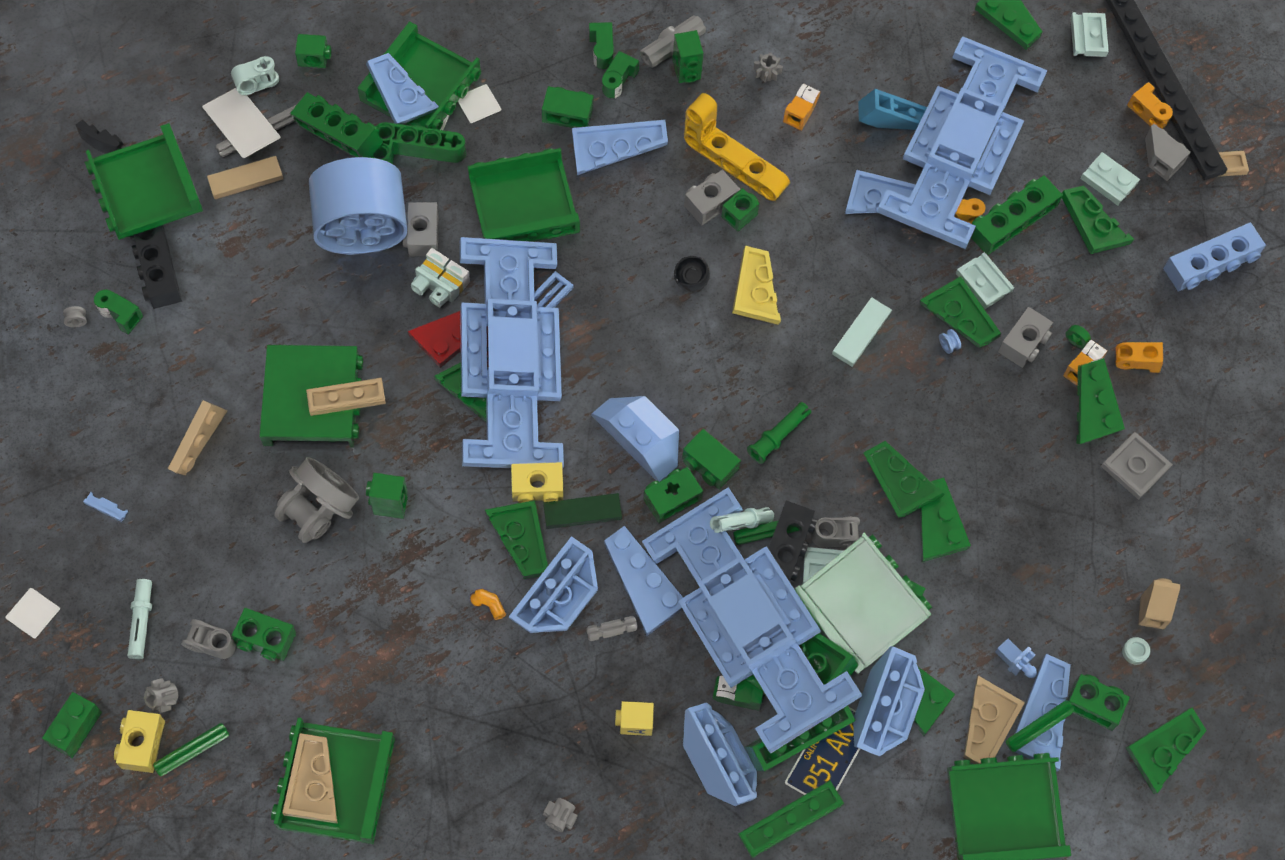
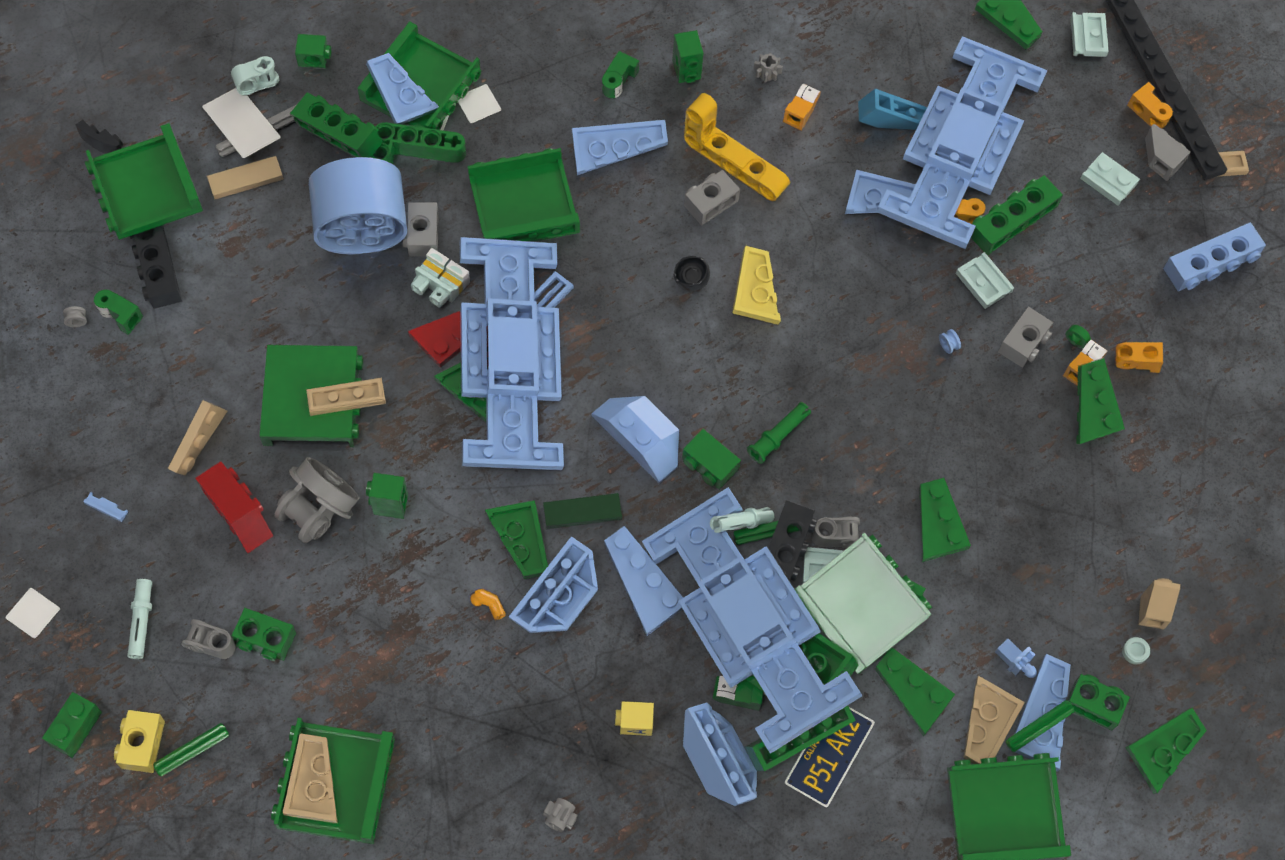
(161, 695): light grey gear -> none
(235, 505): none -> red wedge
(525, 474): light yellow brick -> none
(567, 107): green brick -> none
(603, 36): green leg -> none
(611, 628): light grey axle -> none
(663, 46): light grey piece -> none
(667, 505): green brick -> none
(736, 217): green brick -> none
(790, 819): green tile -> none
(861, 332): light aqua tile -> none
(888, 702): light blue wedge -> none
(900, 480): green wing -> none
(963, 312): green wing -> none
(1093, 224): green wing -> none
(1136, 465): light grey tile -> none

